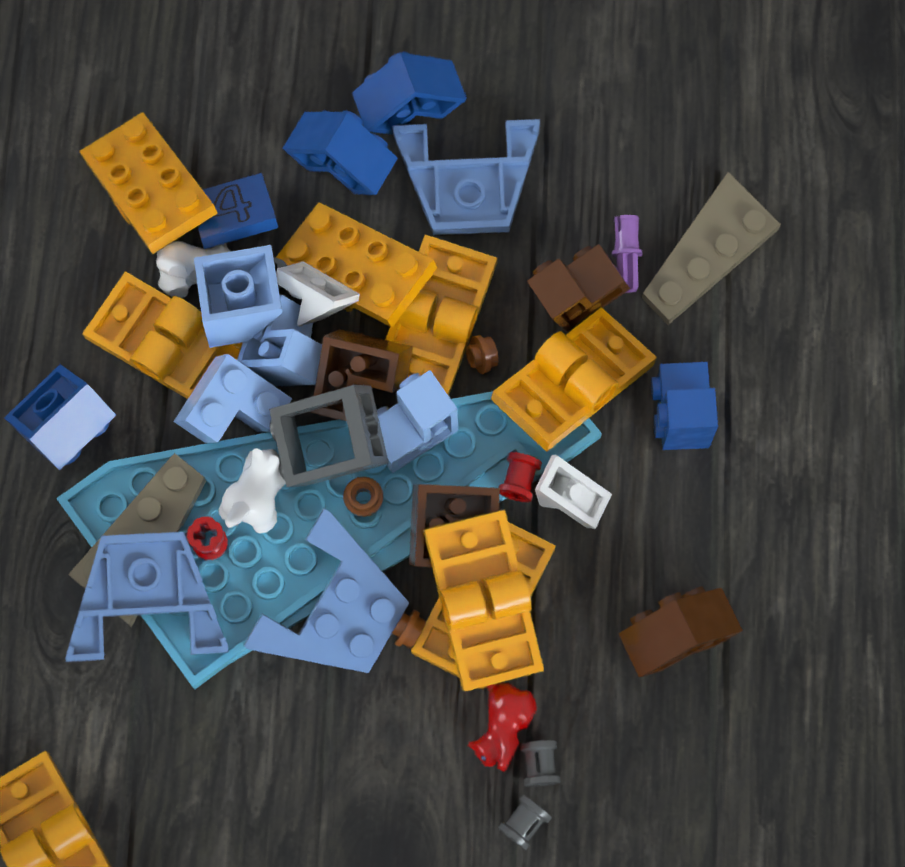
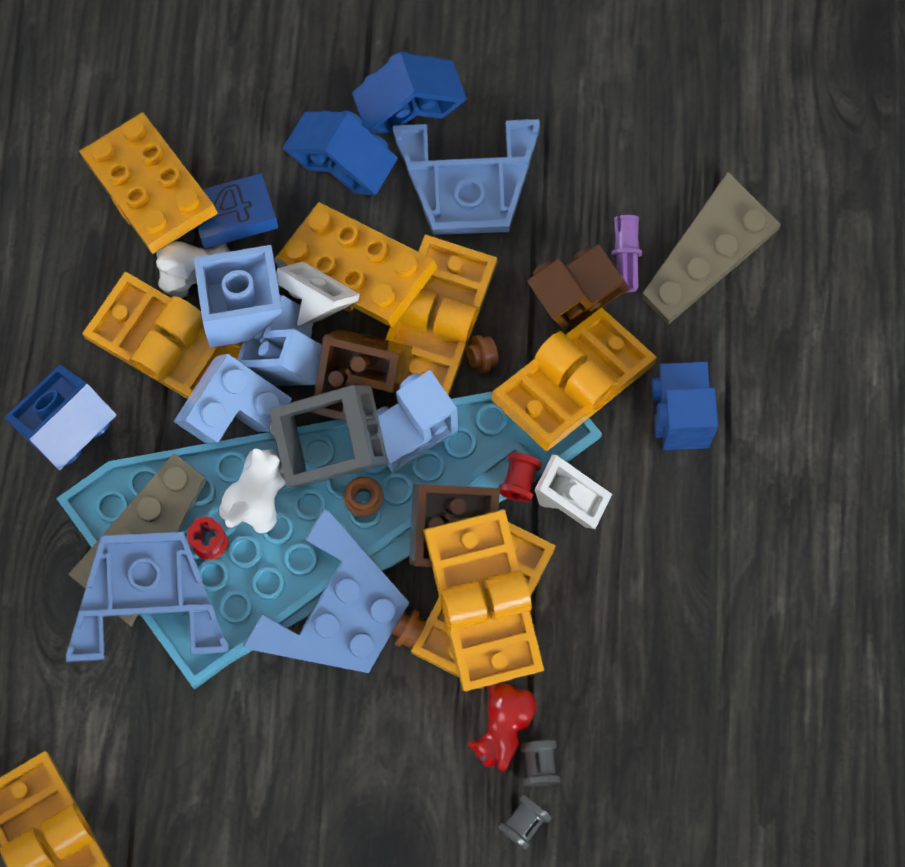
(679, 629): reddish brown brick -> none

